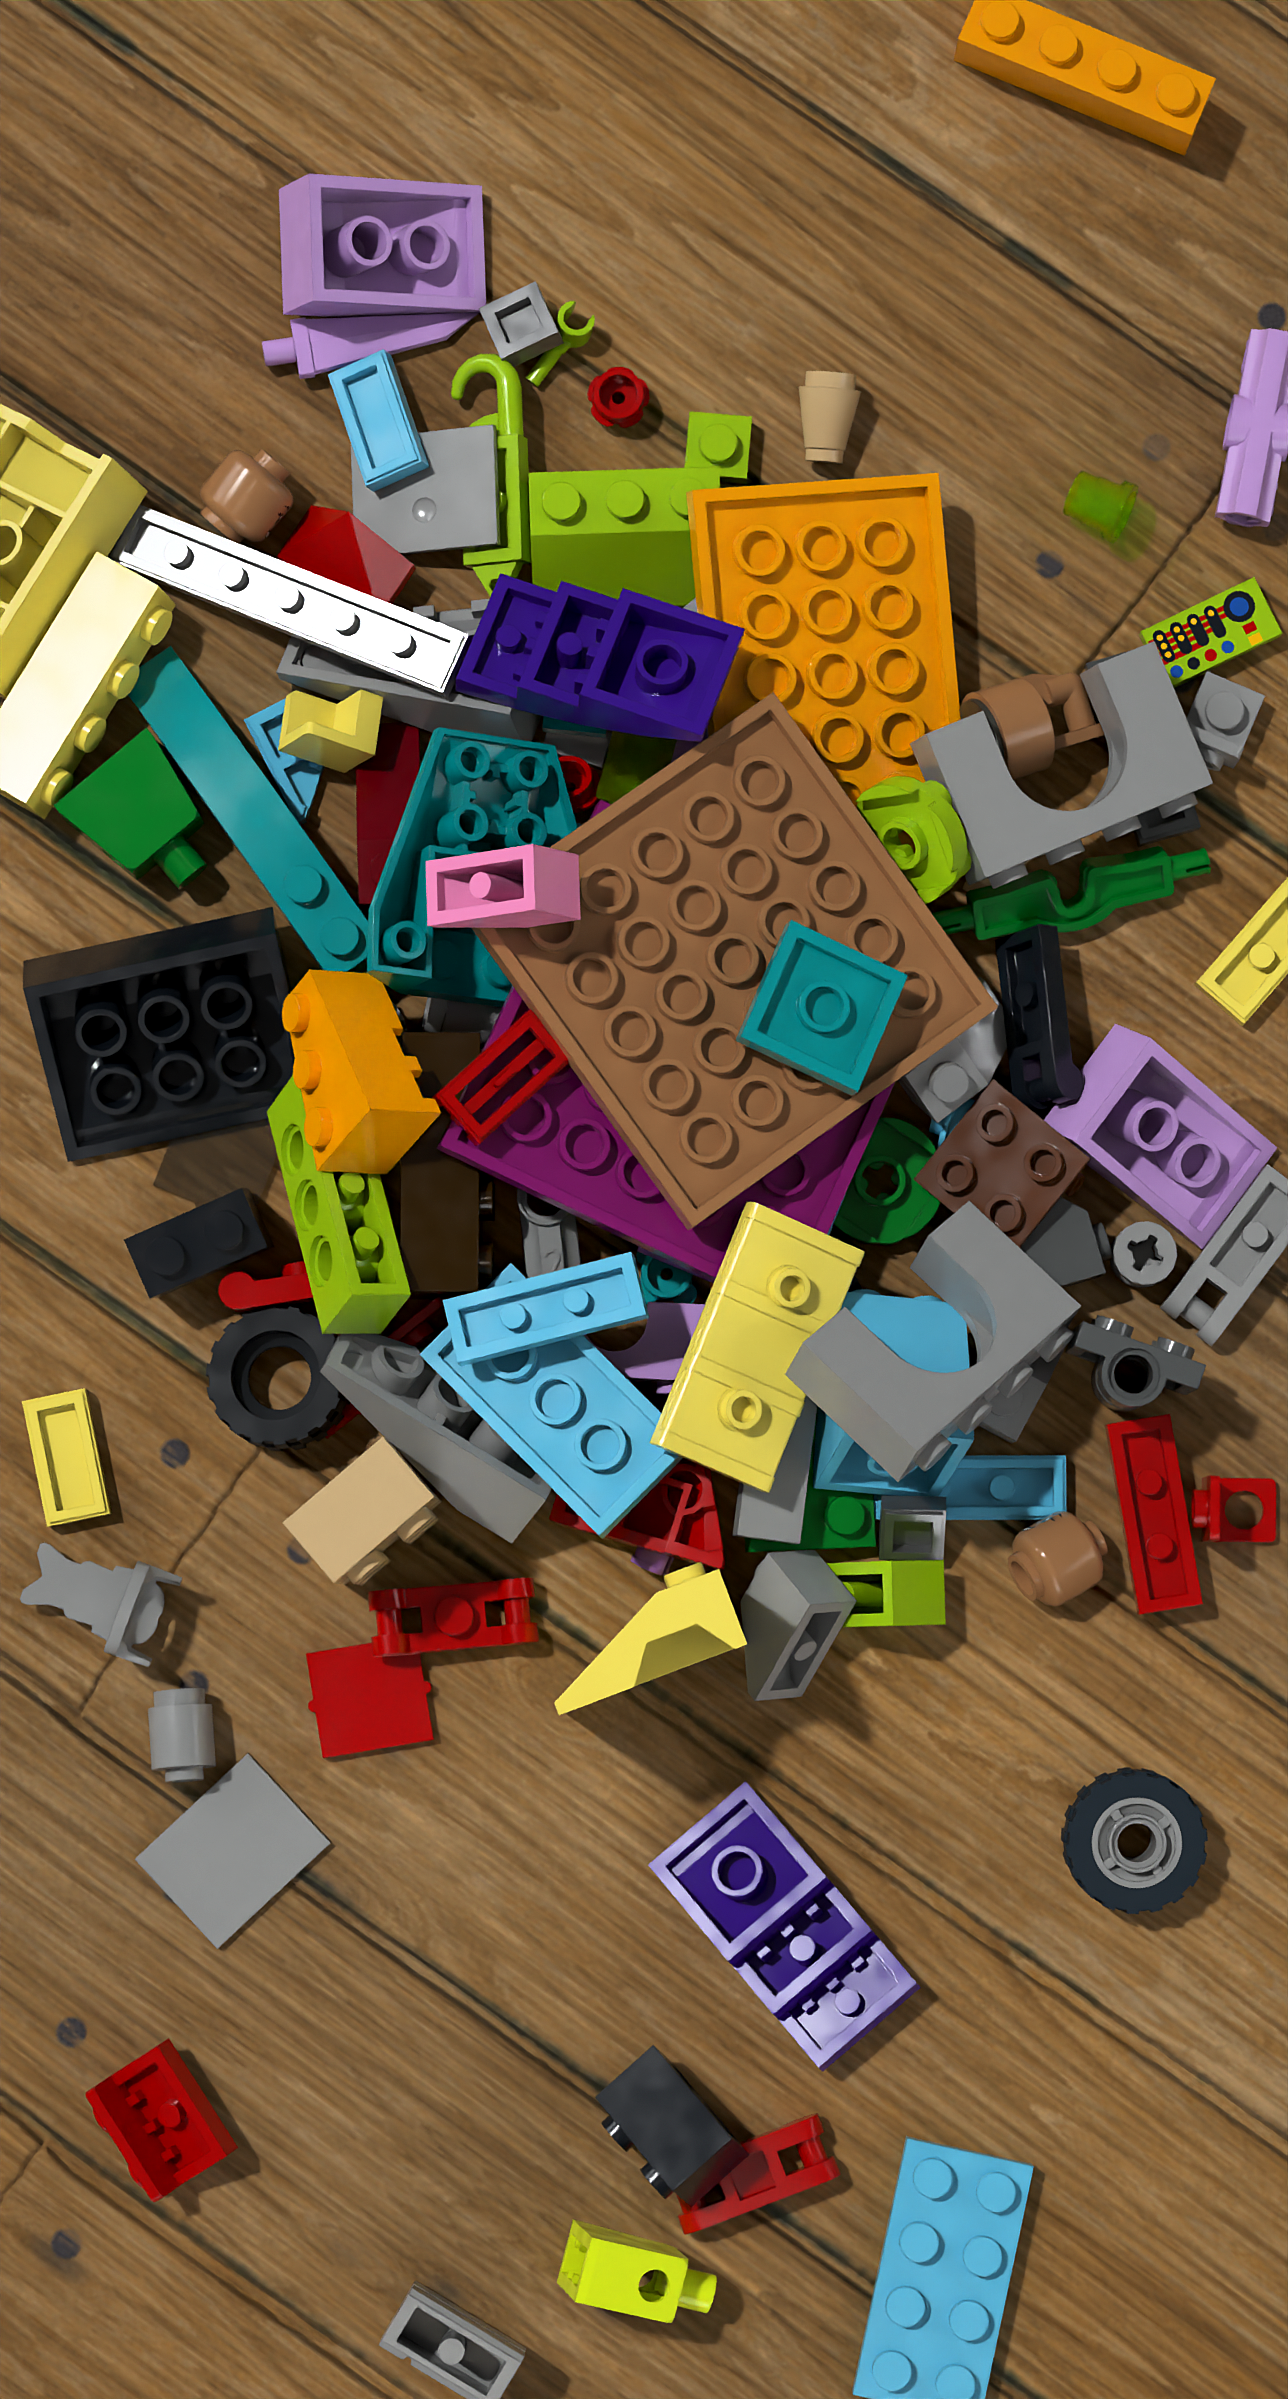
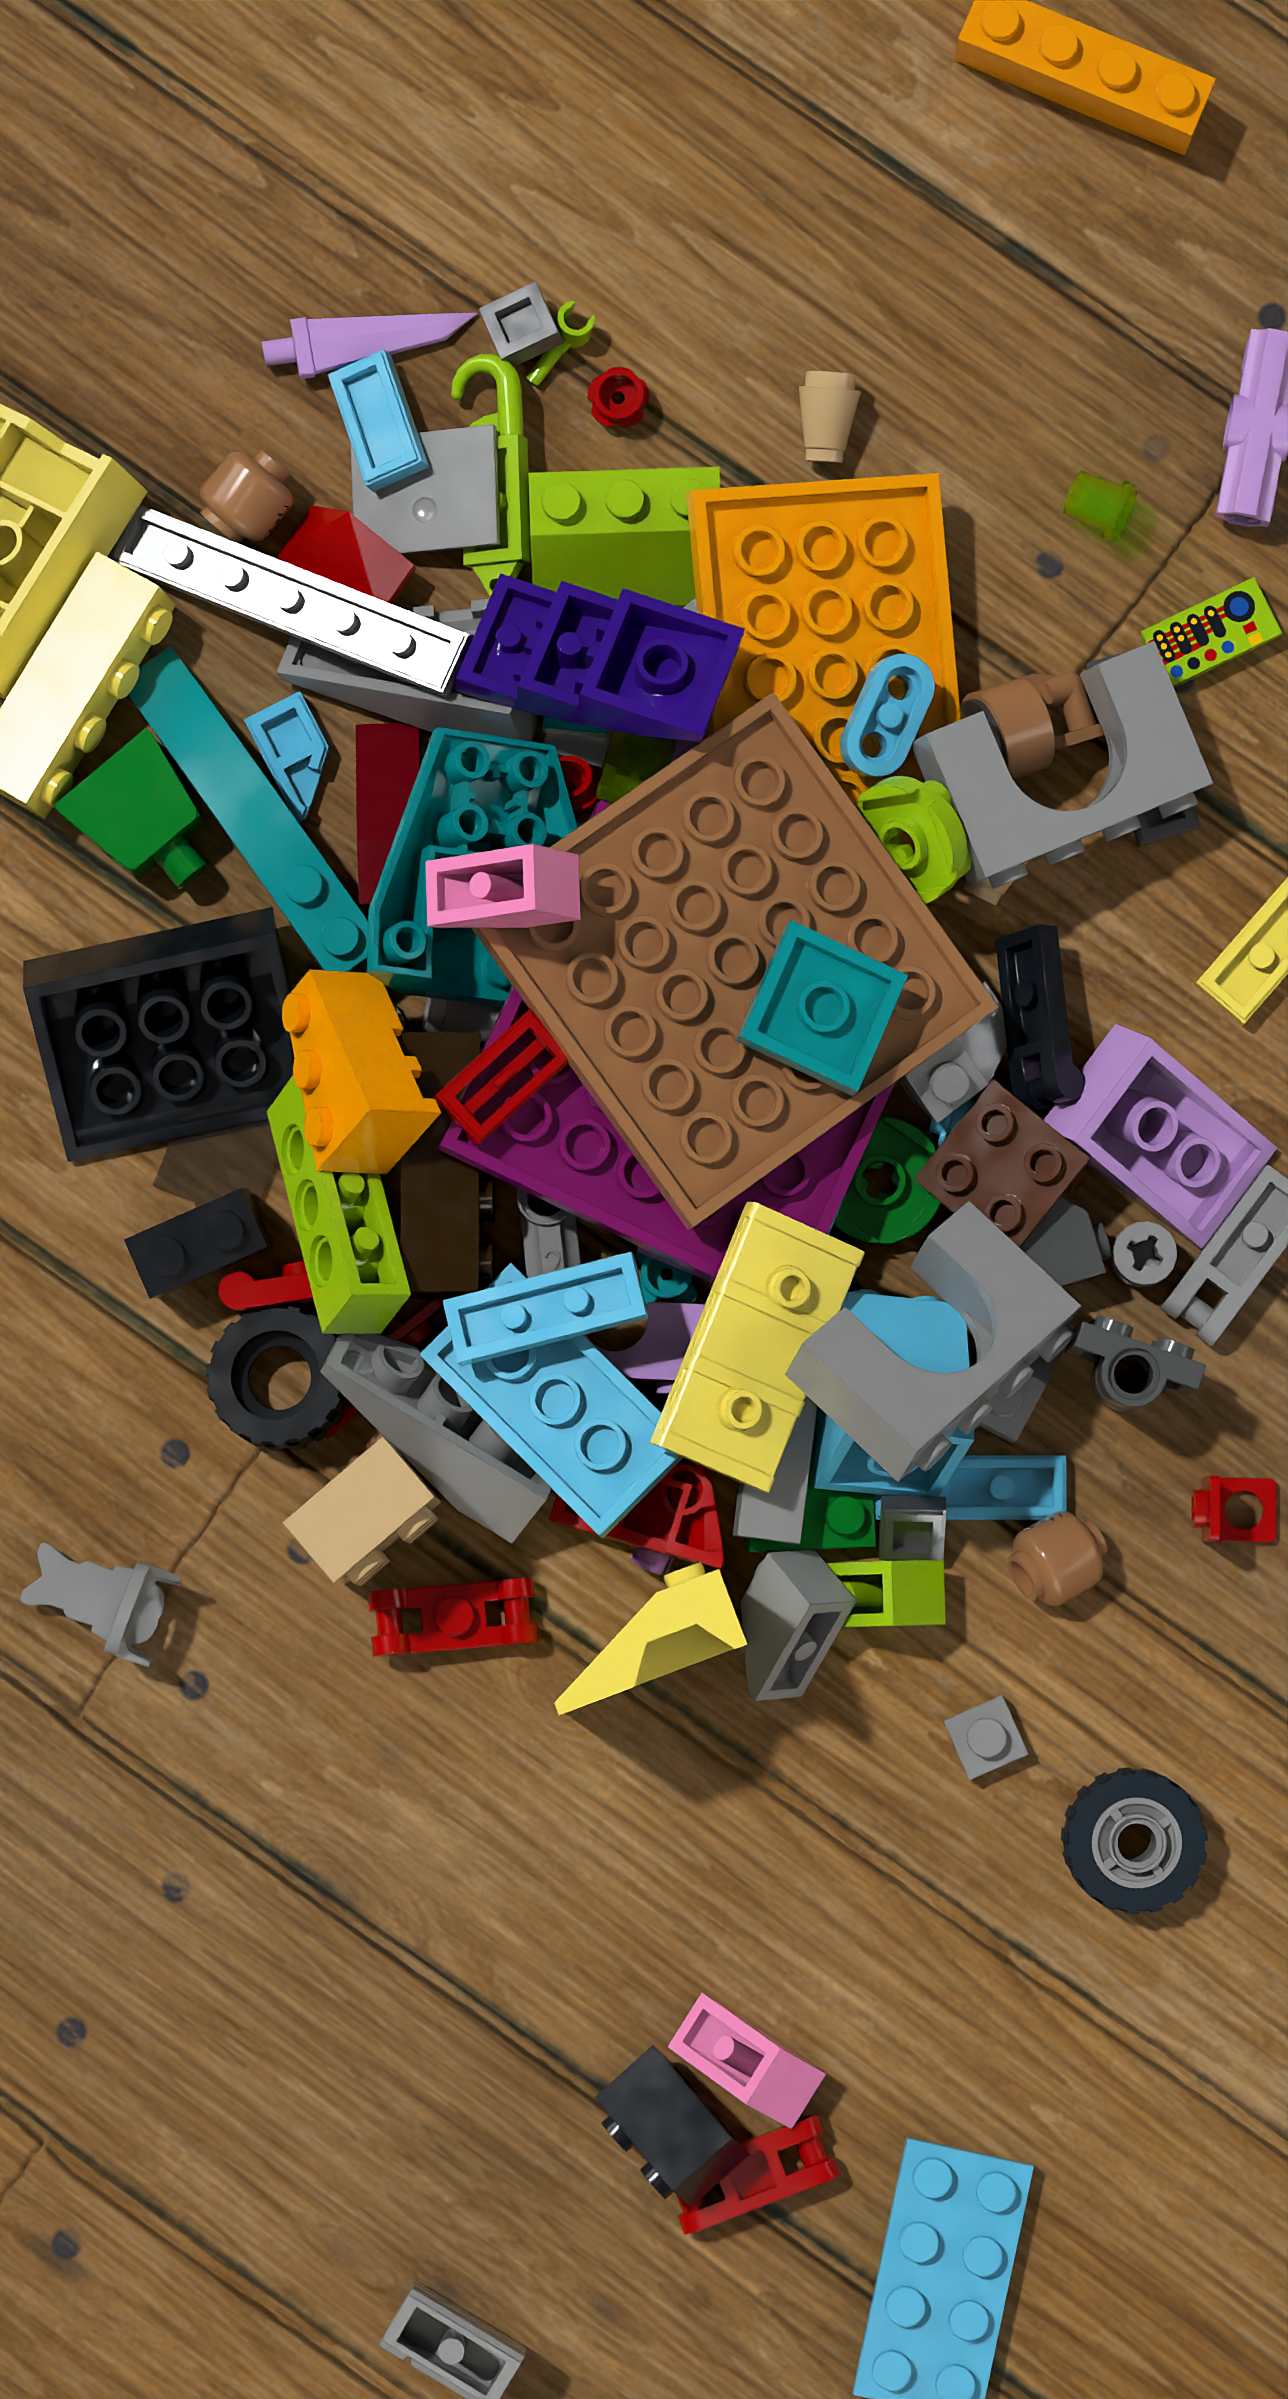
(66, 1457): light yellow tile -> none
(160, 2121): red bracket -> none
(181, 1734): light grey brick -> none
(232, 1850): light grey piece -> none
(331, 733): light yellow panel -> none
(368, 1700): red piece -> none
(380, 247): lavender slope -> none
(607, 2265): neon yellow torso -> none
(721, 442): lime plate -> none
(746, 2061): none -> bright pink slope
(784, 1926): dark purple slope -> none
(887, 718): none -> medium azure plate
(985, 1737): none -> light grey plate
(1103, 886): green piece -> none
(1153, 1514): red plate -> none
(1222, 719): light grey bracket -> none

